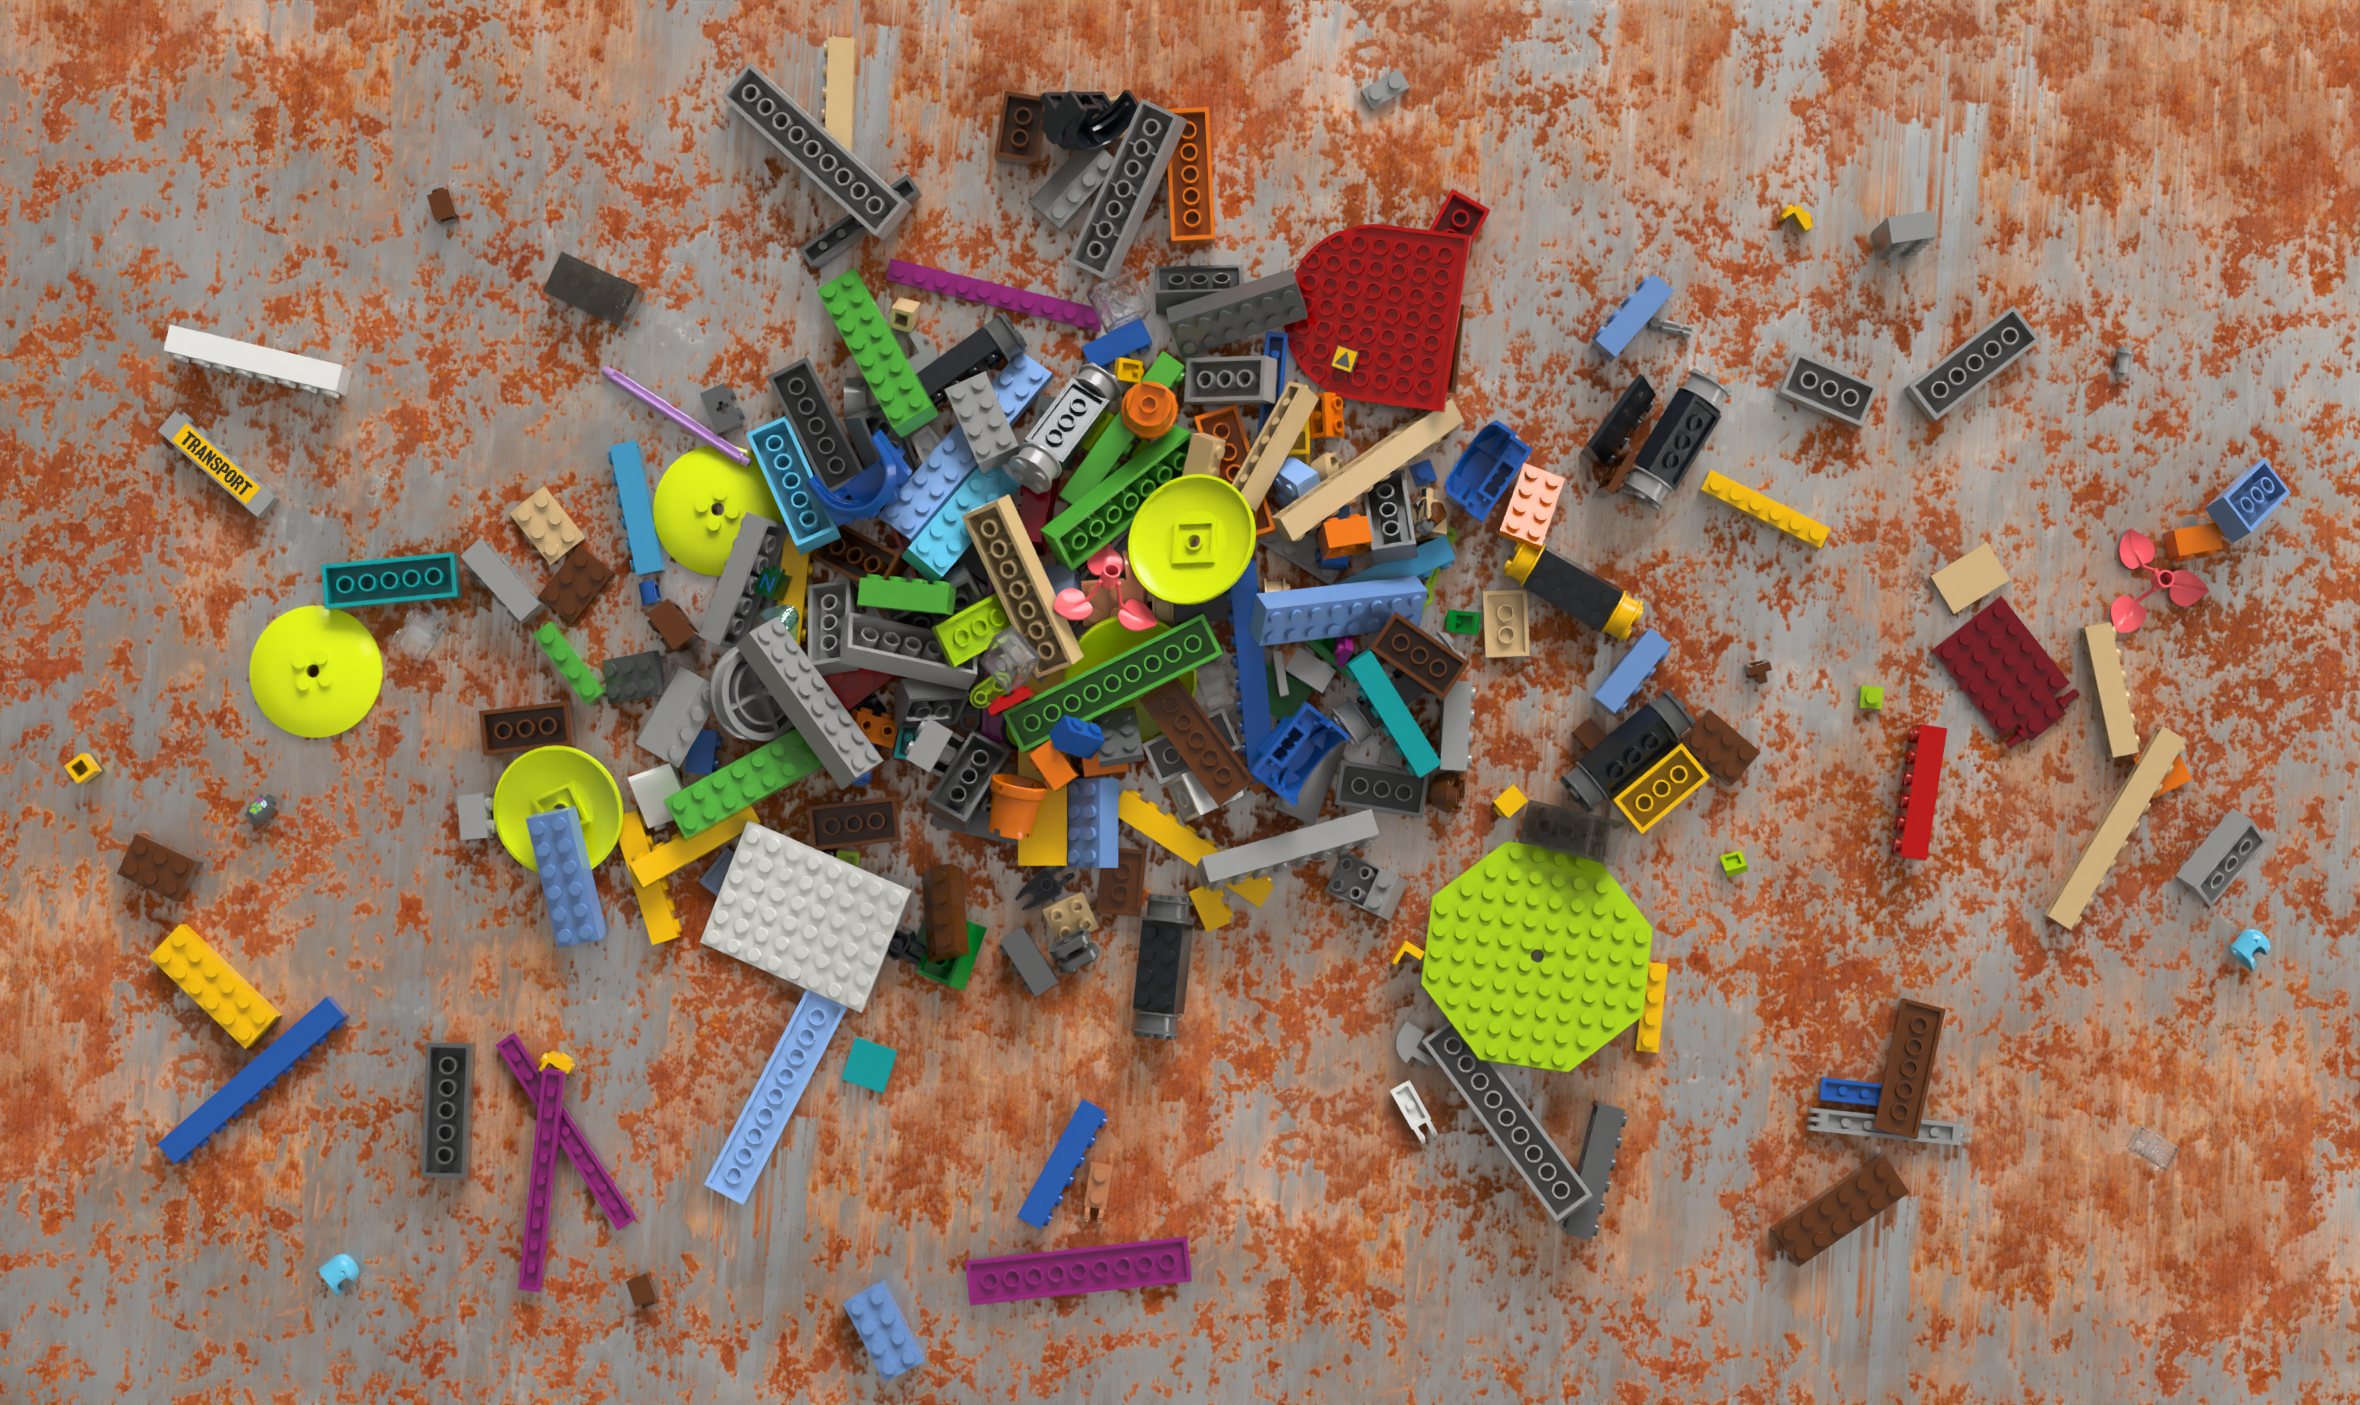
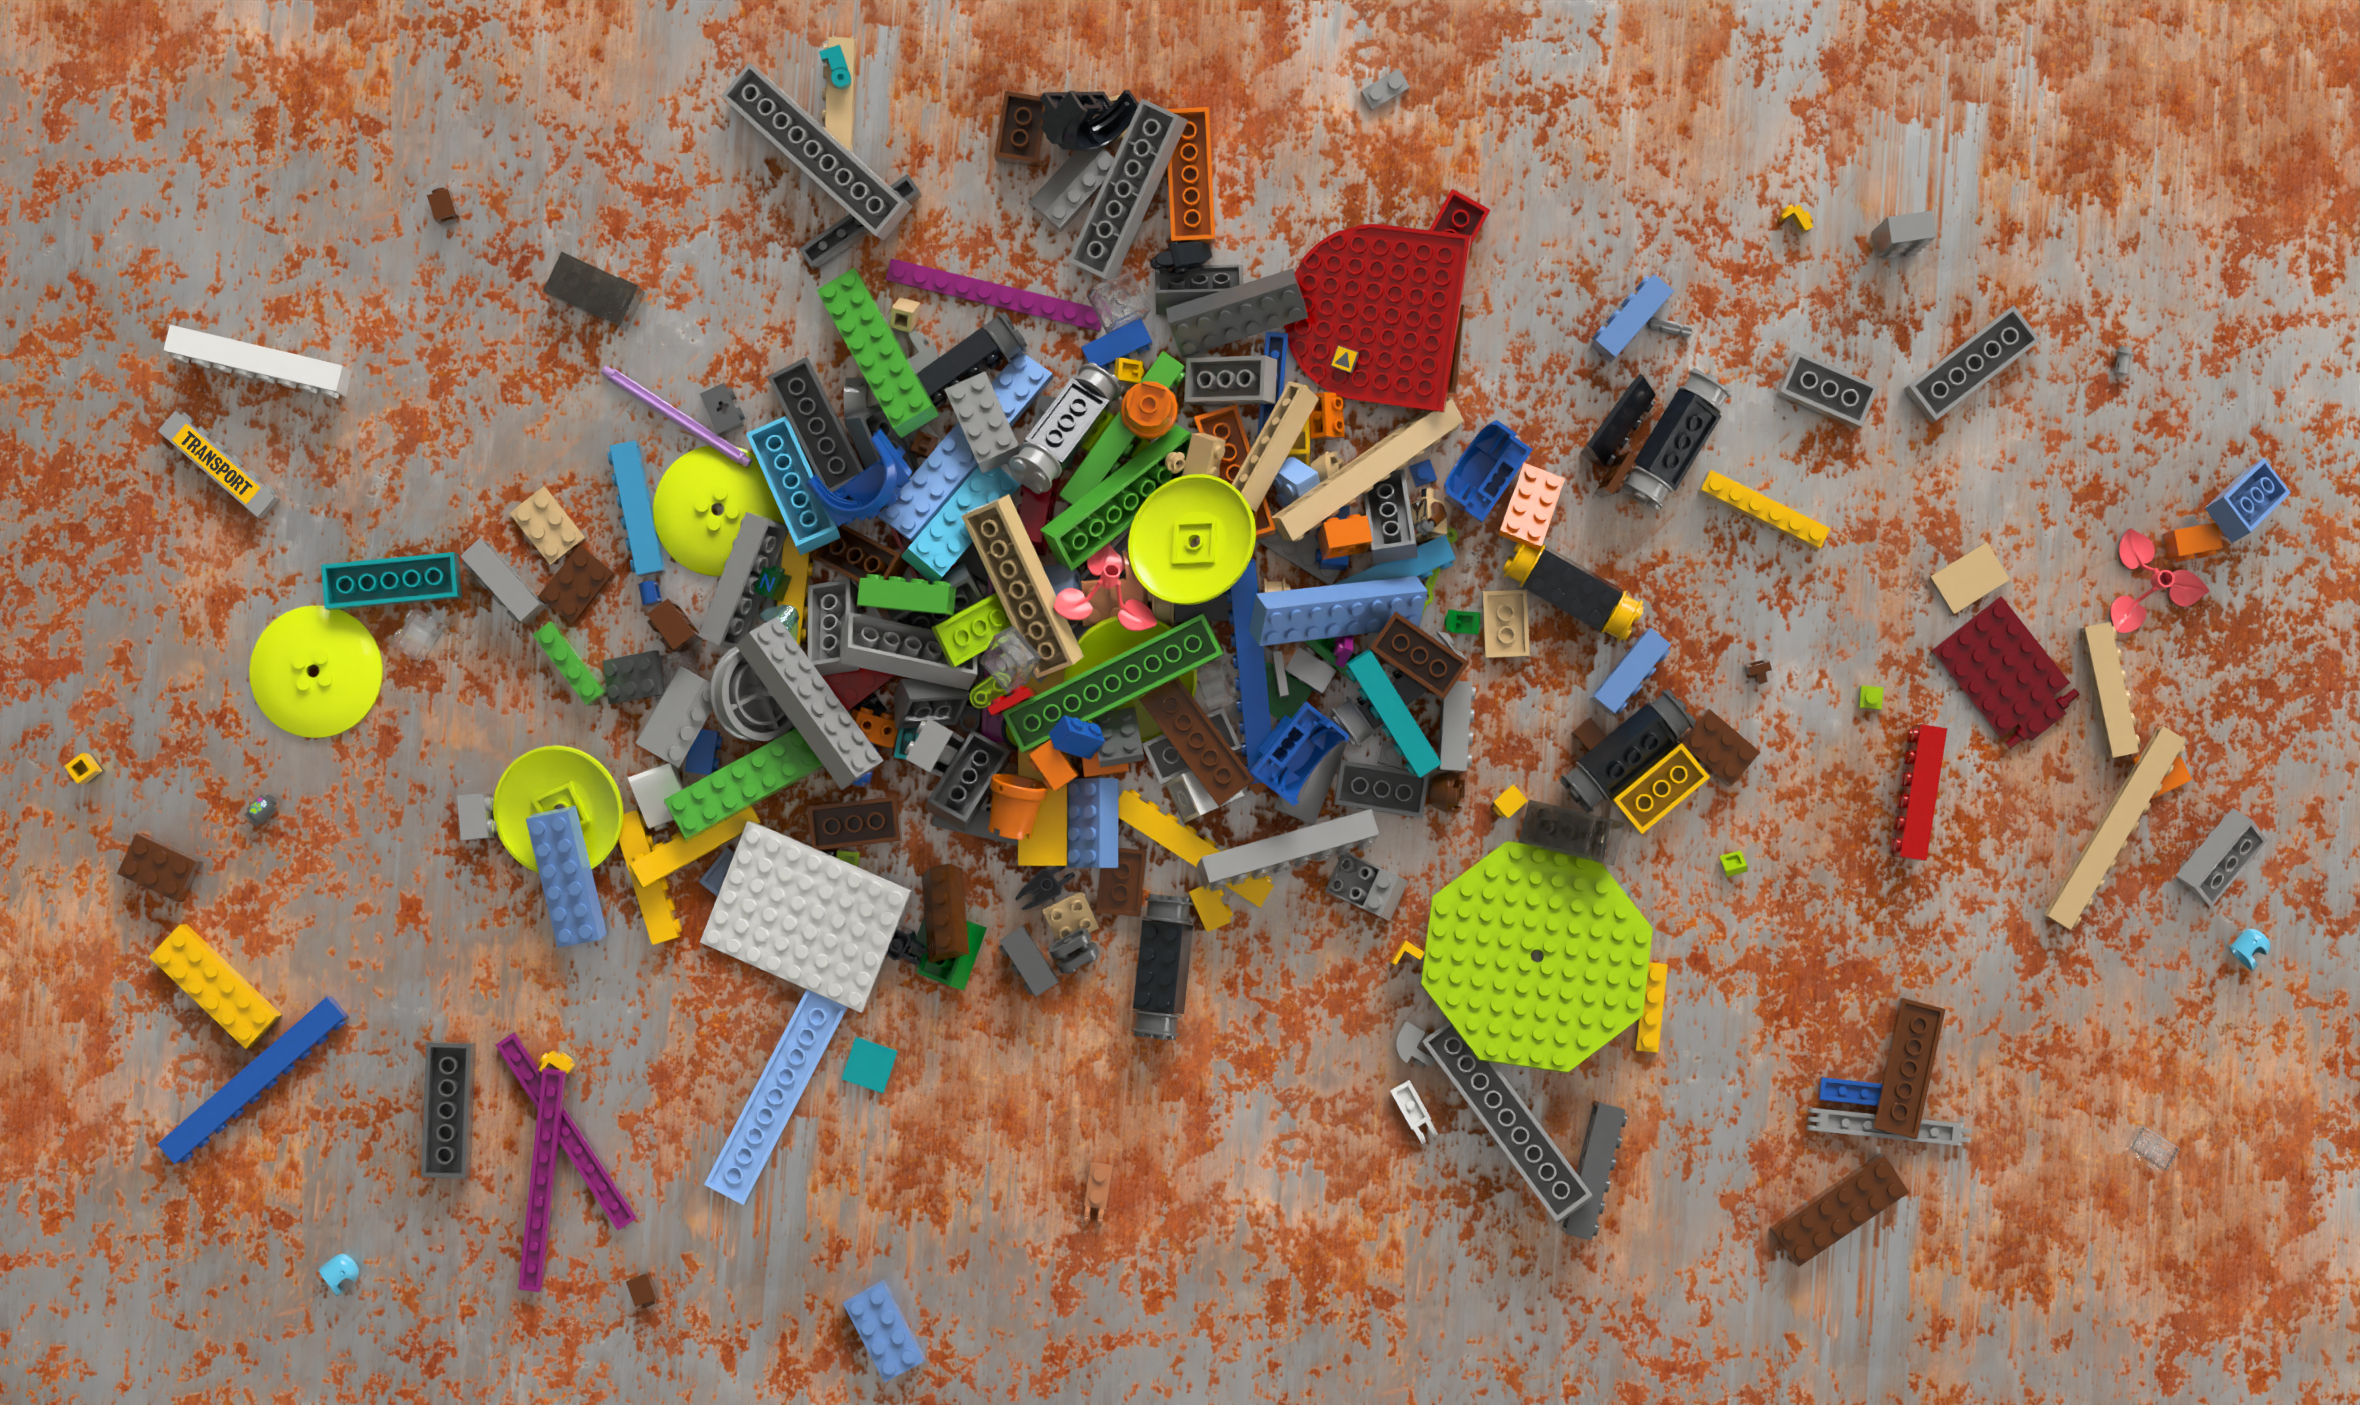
(527, 728): reddish brown brick -> none
(840, 73): none -> teal leg
(923, 444): none -> reddish brown tile
(1061, 1164): blue brick -> none
(1078, 1270): magenta plate -> none
(1173, 458): none -> tan plate
(1182, 257): none -> black hinge

